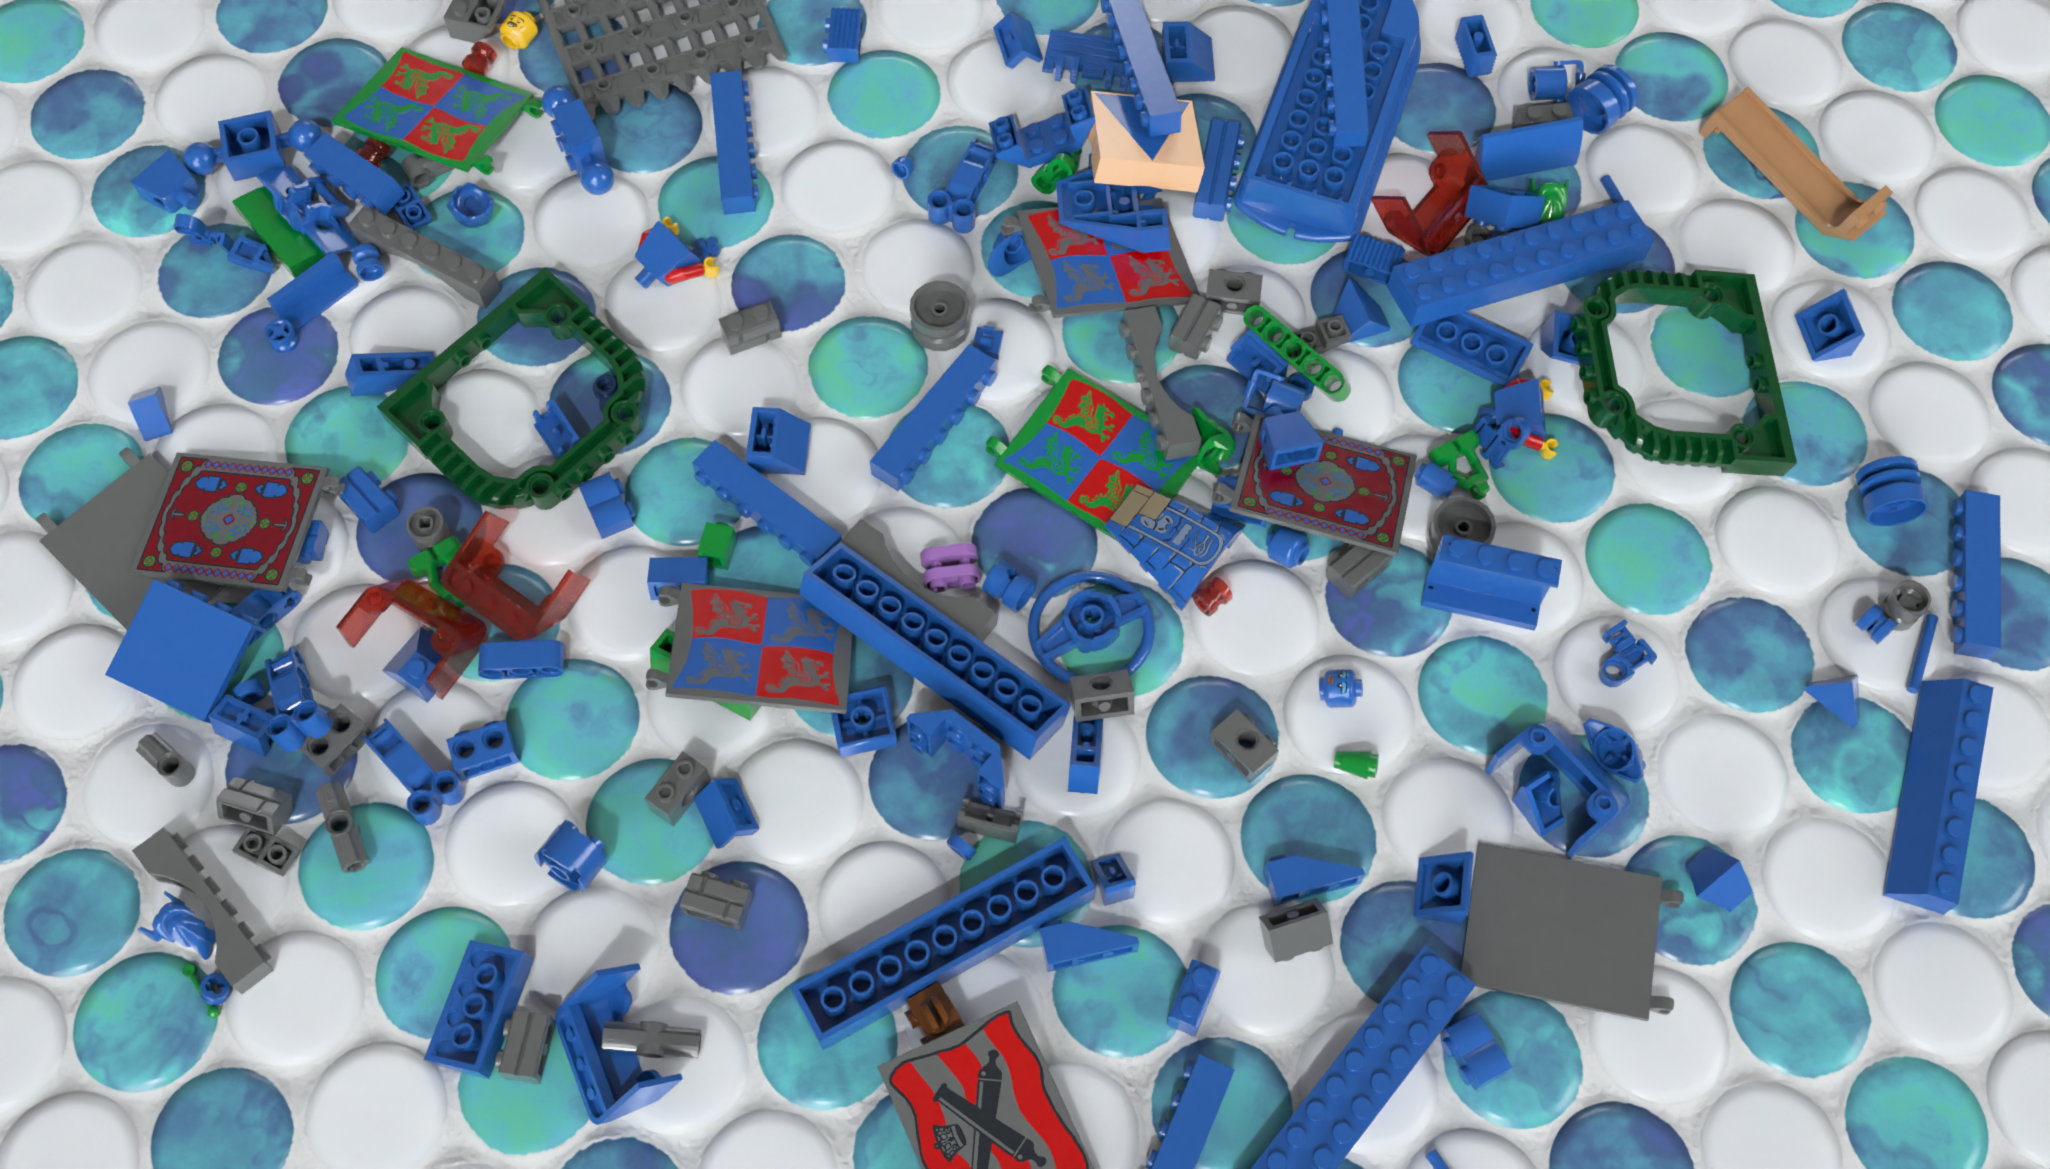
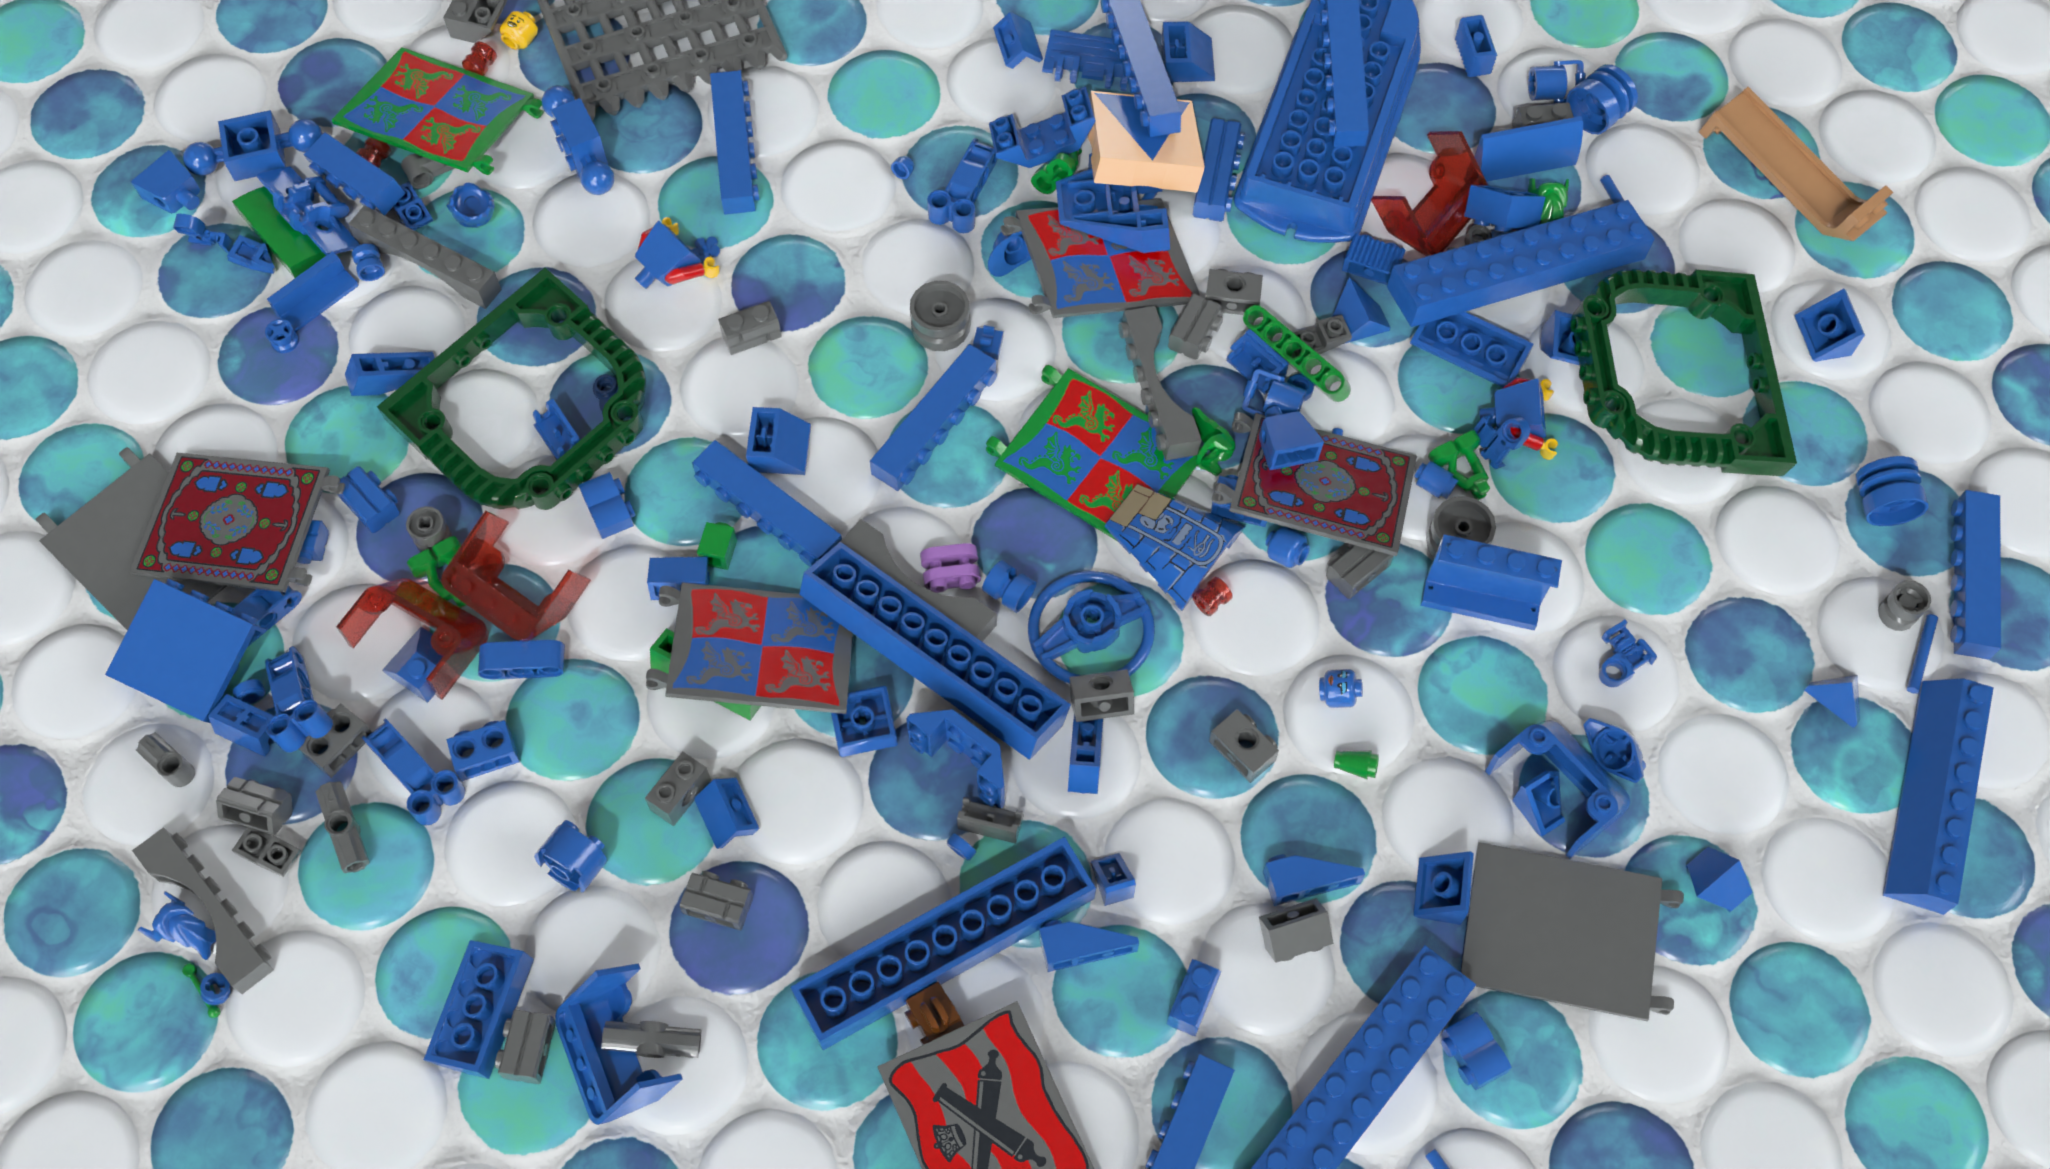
(150, 413): slope -> none
(844, 35): blue brick -> none
(1881, 629): blue wheel -> none

